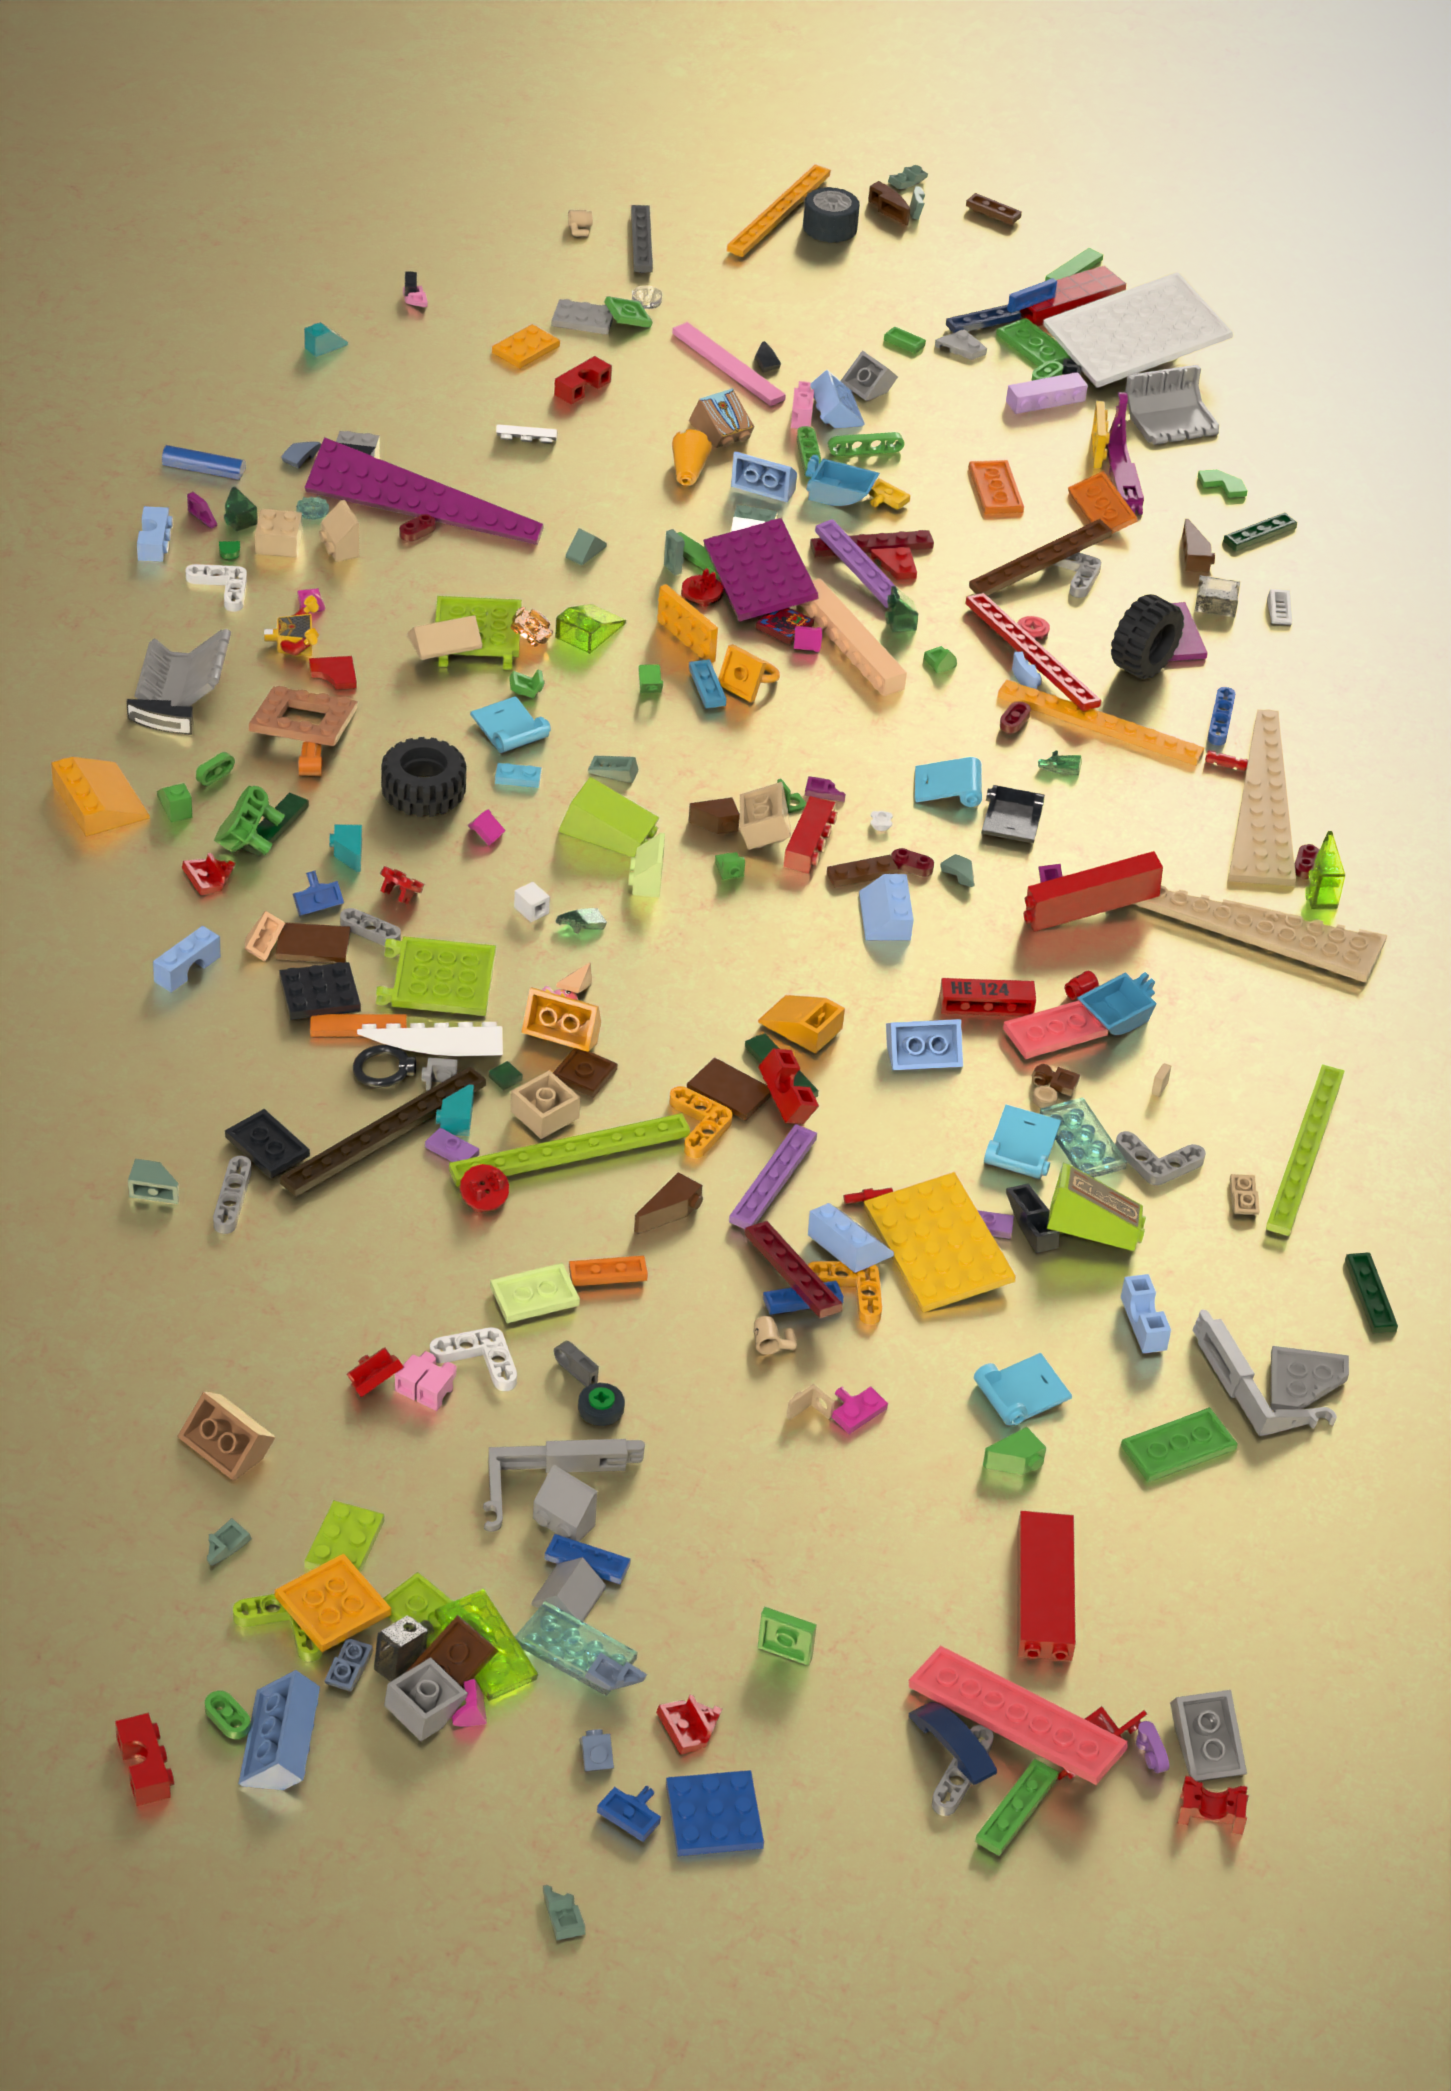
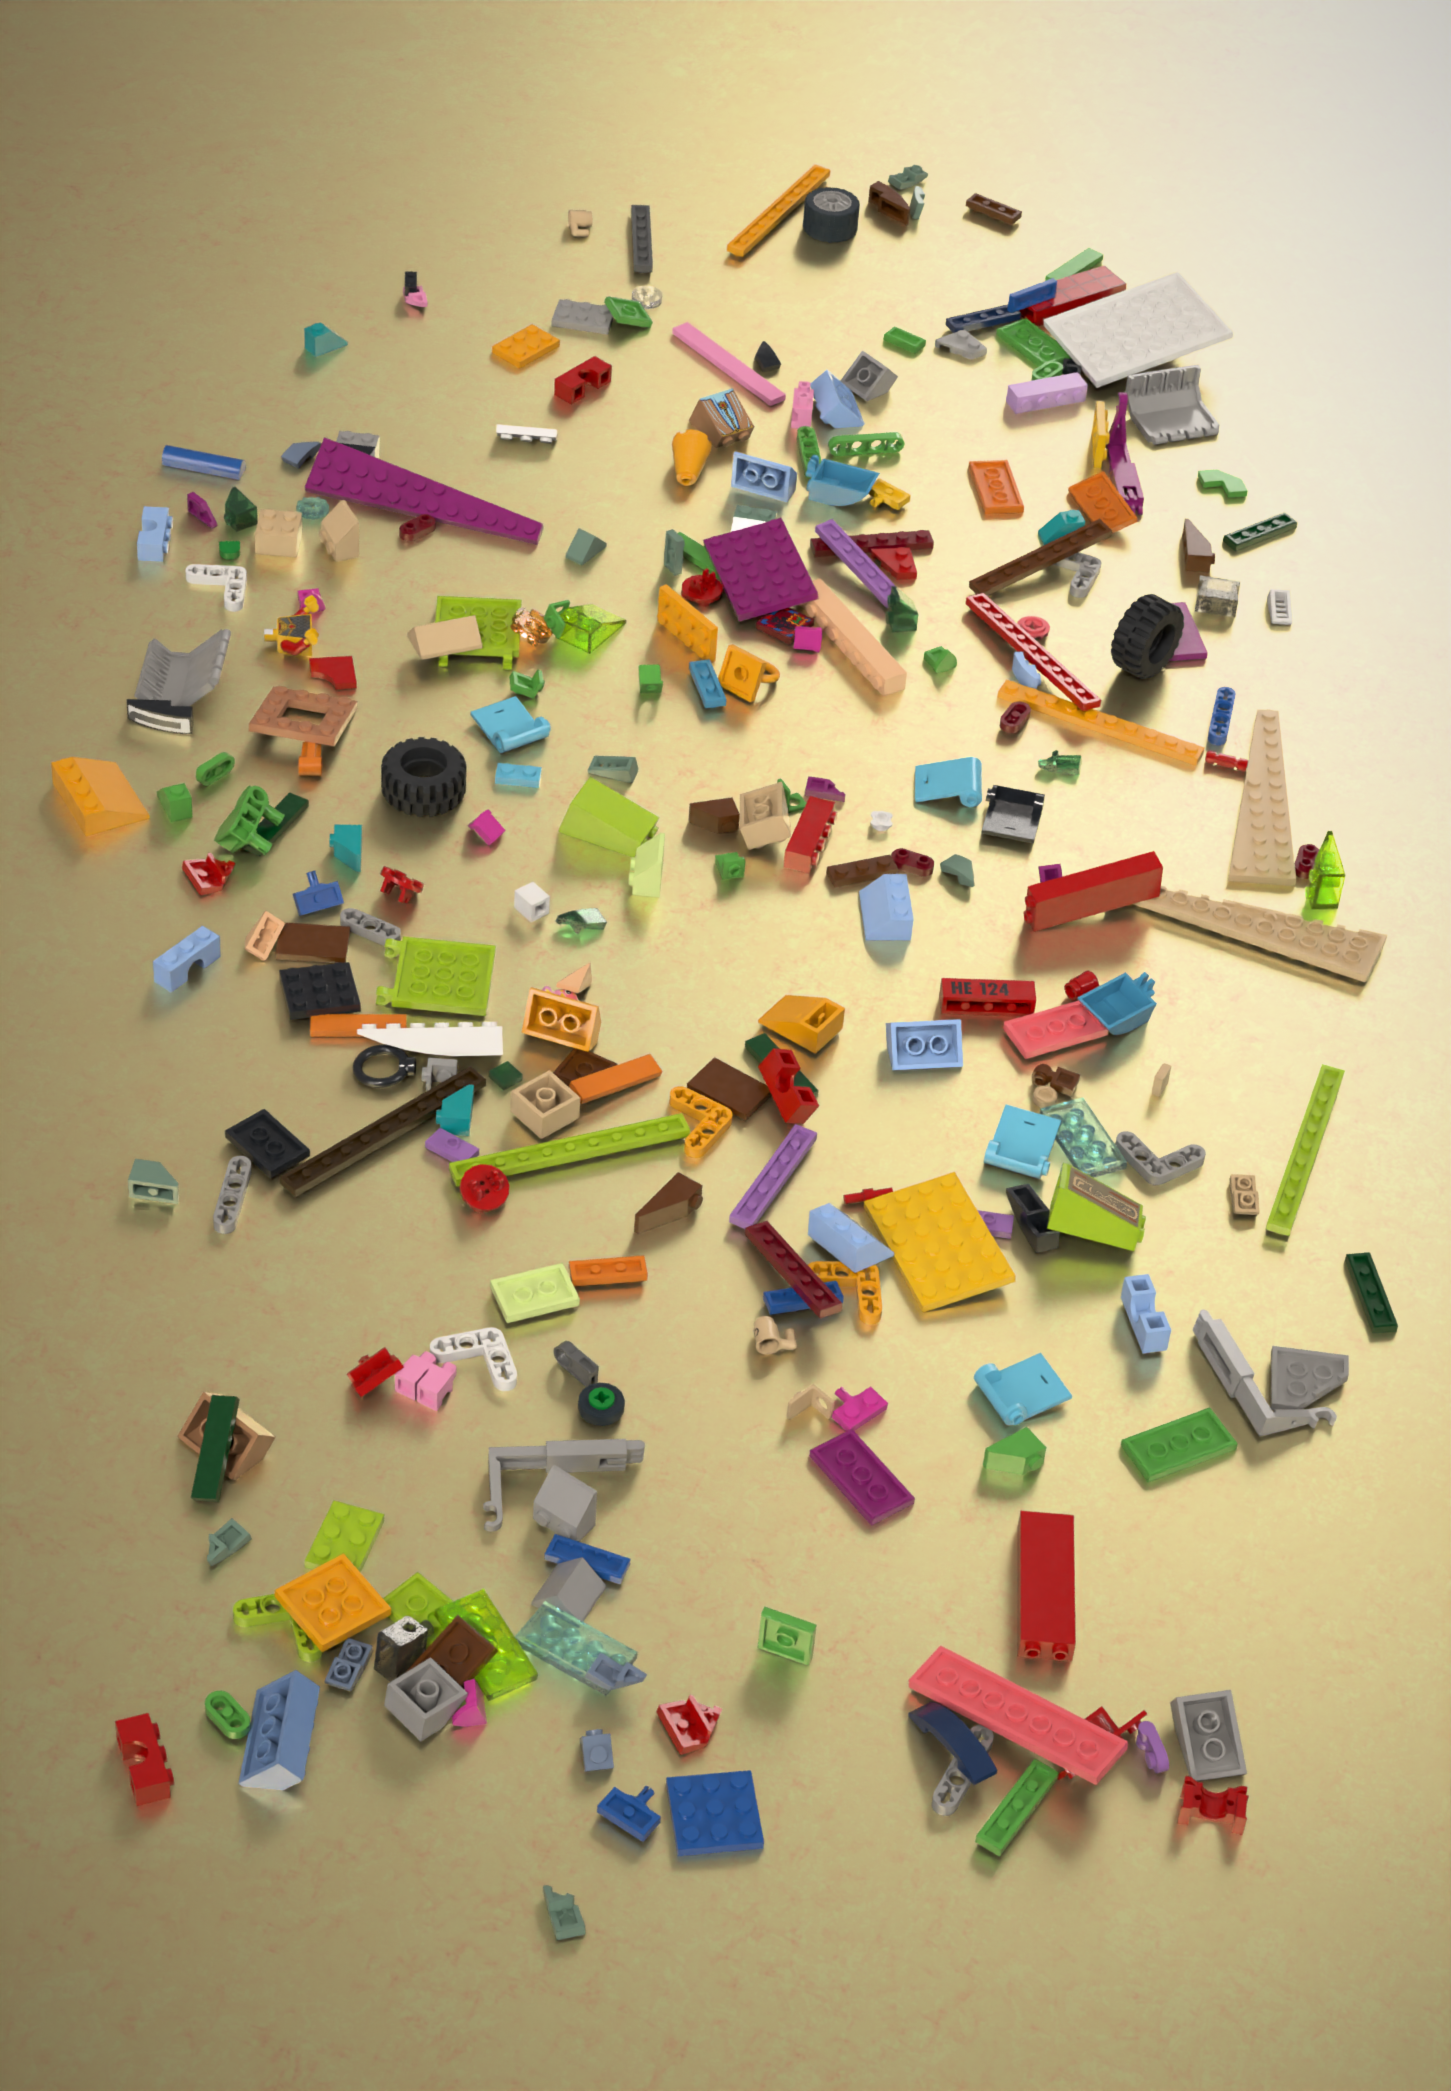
(215, 1448): none -> dark green tile
(553, 617): none -> bright green bracket
(616, 1078): none -> orange tile
(862, 1477): none -> magenta tile
(1061, 525): none -> teal slope

